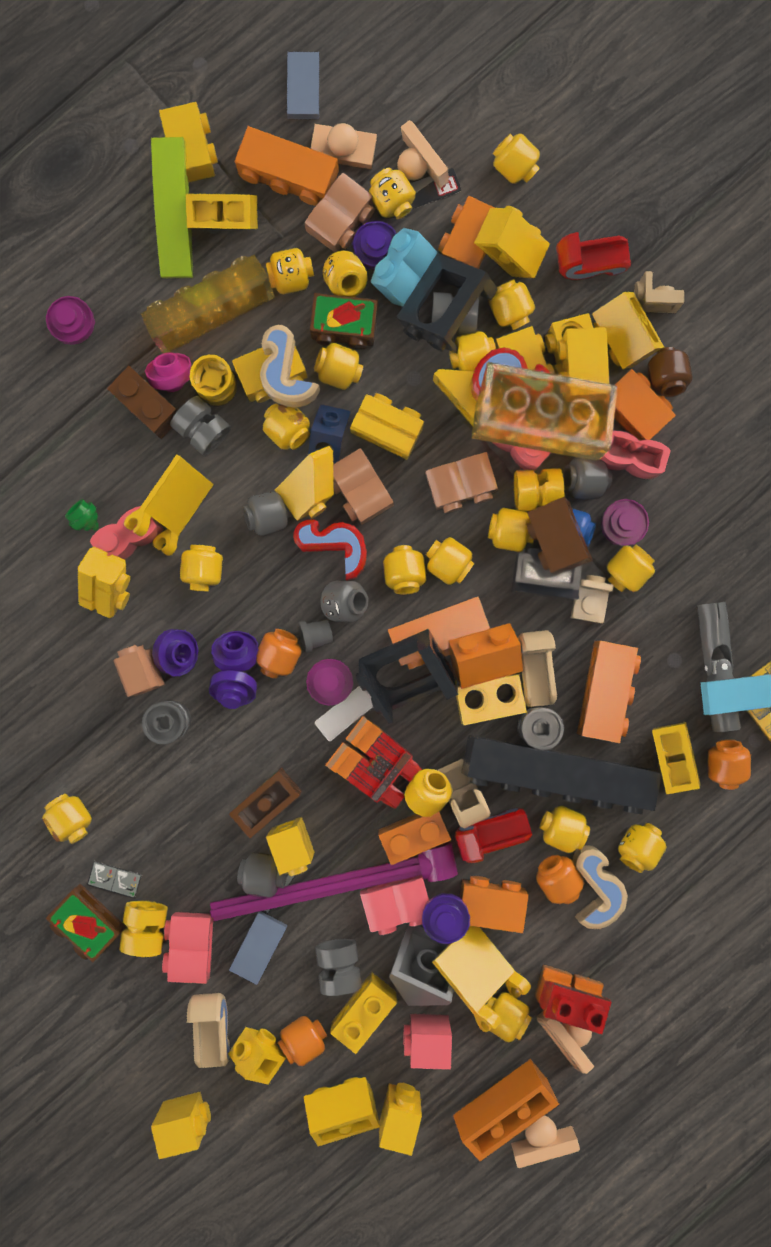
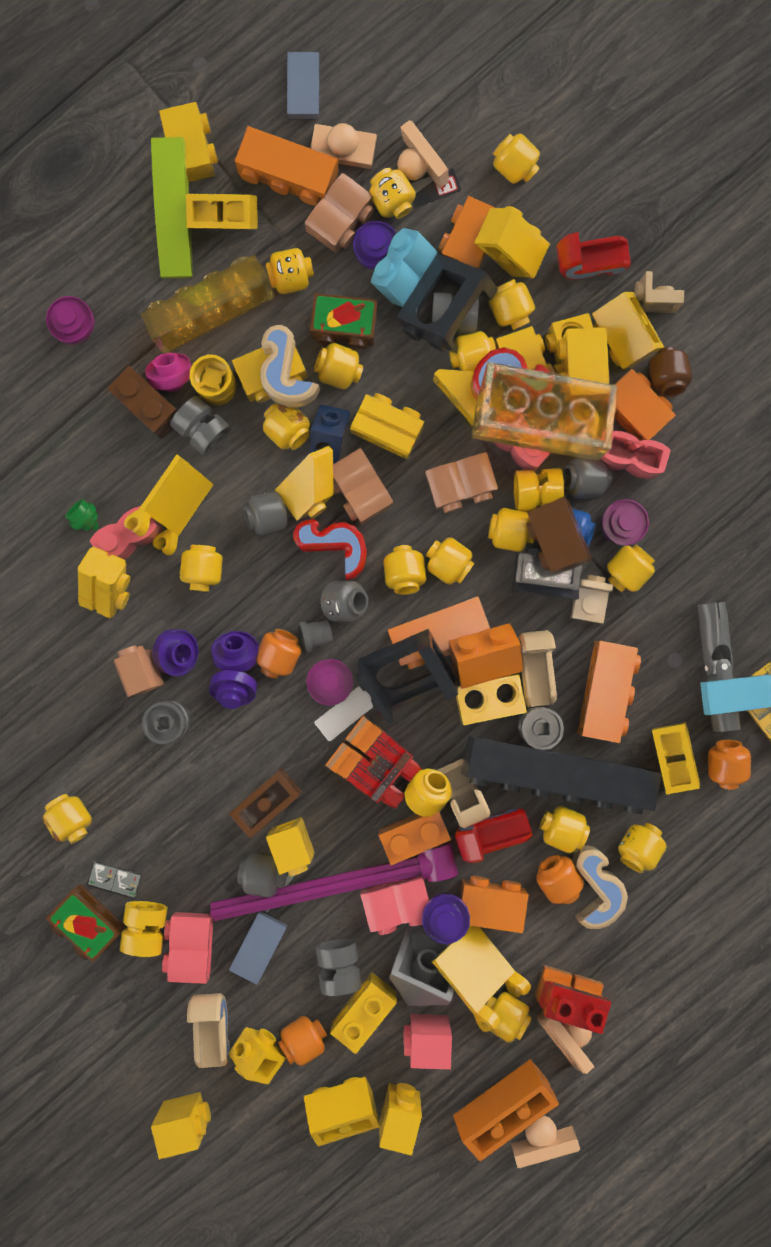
(345, 274): yellow head -> none

